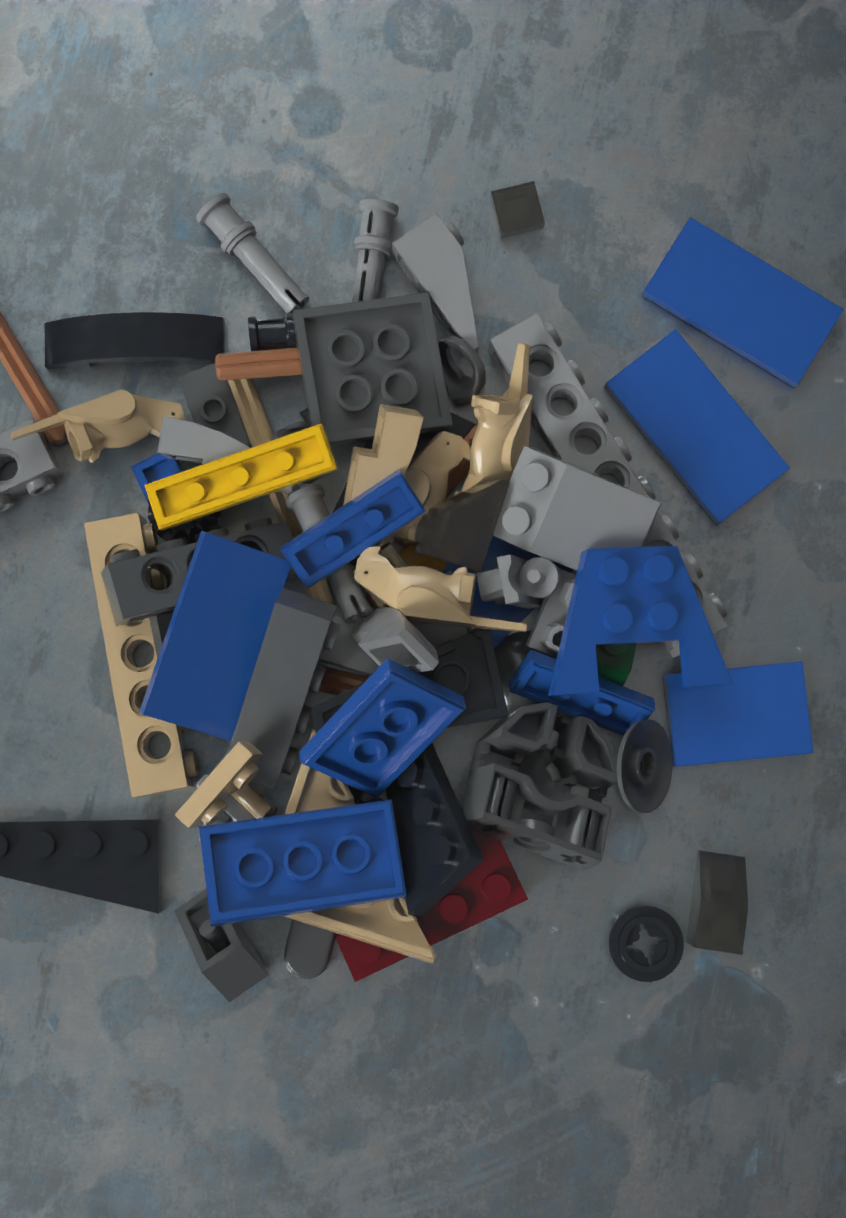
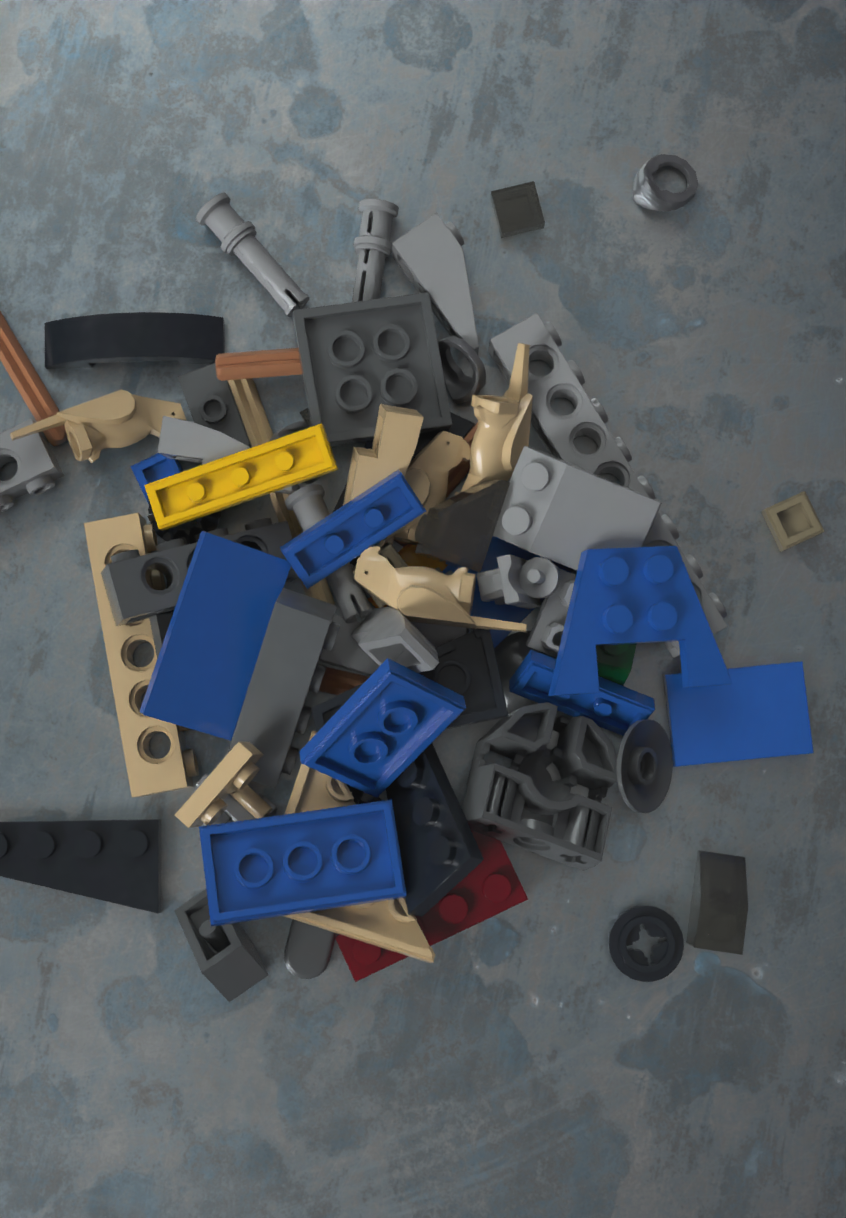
(272, 333): black bush -> none
(649, 195): none -> flat silver piece
(696, 427): blue tile -> none
(742, 302): blue tile -> none
(792, 521): none -> dark tan tile

